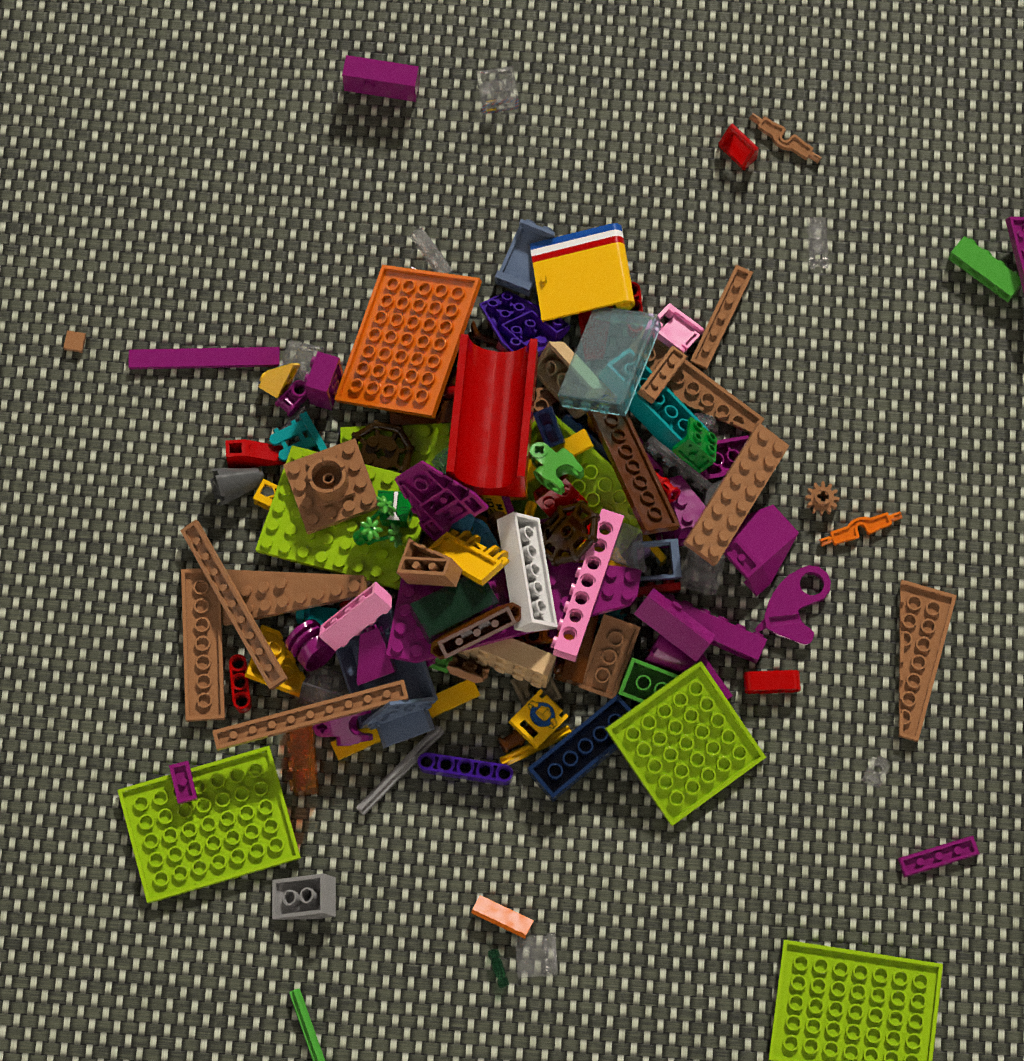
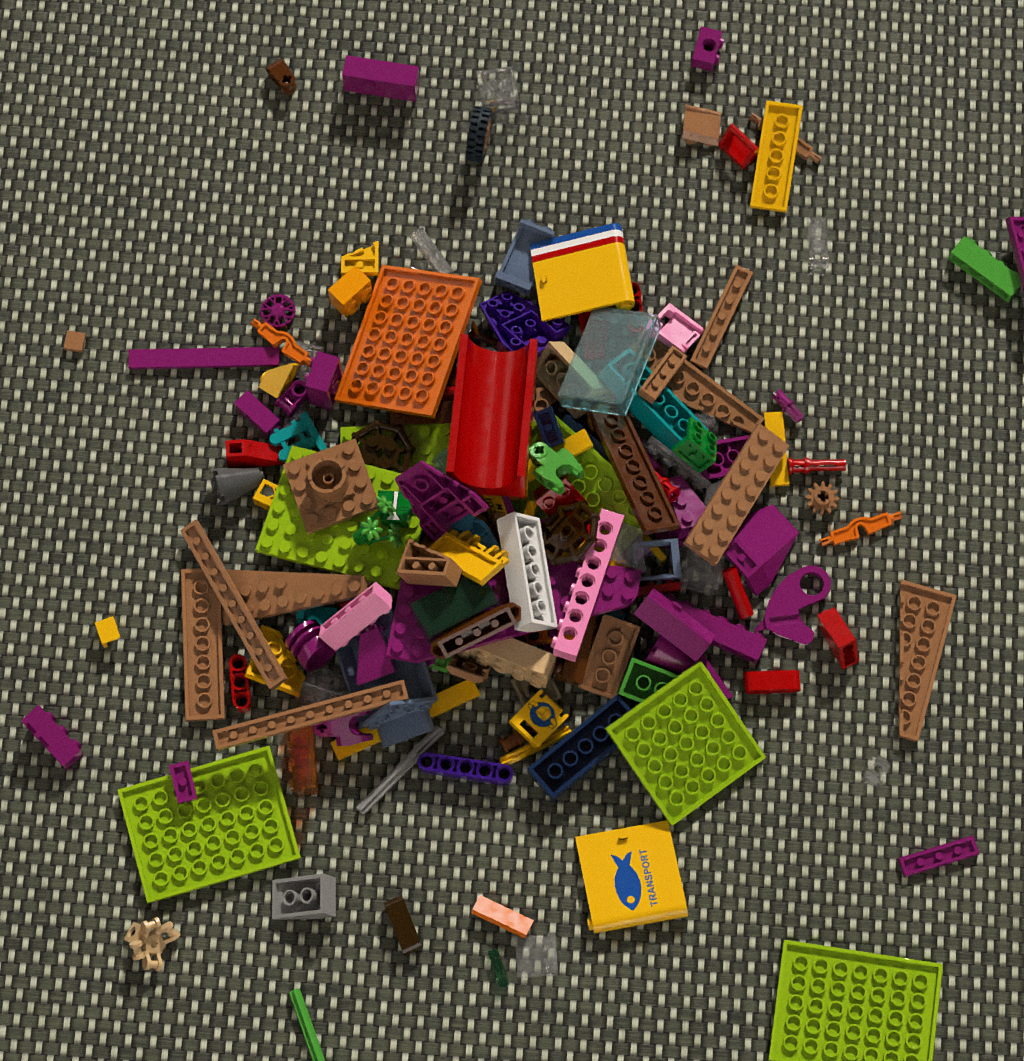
(52, 736): none -> magenta wedge
(107, 630): none -> yellow panel
(150, 942): none -> tan piece
(257, 414): none -> magenta brick
(277, 337): none -> orange piece
(278, 310): none -> magenta wheel
(282, 76): none -> reddish brown piece
(350, 291): none -> light orange brick
(365, 259): none -> yellow wing
(403, 925): none -> dark brown beam
(479, 134): none -> black wheel
(631, 878): none -> yellow door
(701, 126): none -> medium nougat slope
(707, 39): none -> magenta brick
(737, 592): none -> red piece
(775, 423): none -> yellow tile
(776, 156): none -> yellow plate
(788, 406): none -> magenta axle
(794, 465): none -> red pin
(838, 638): none -> red slope

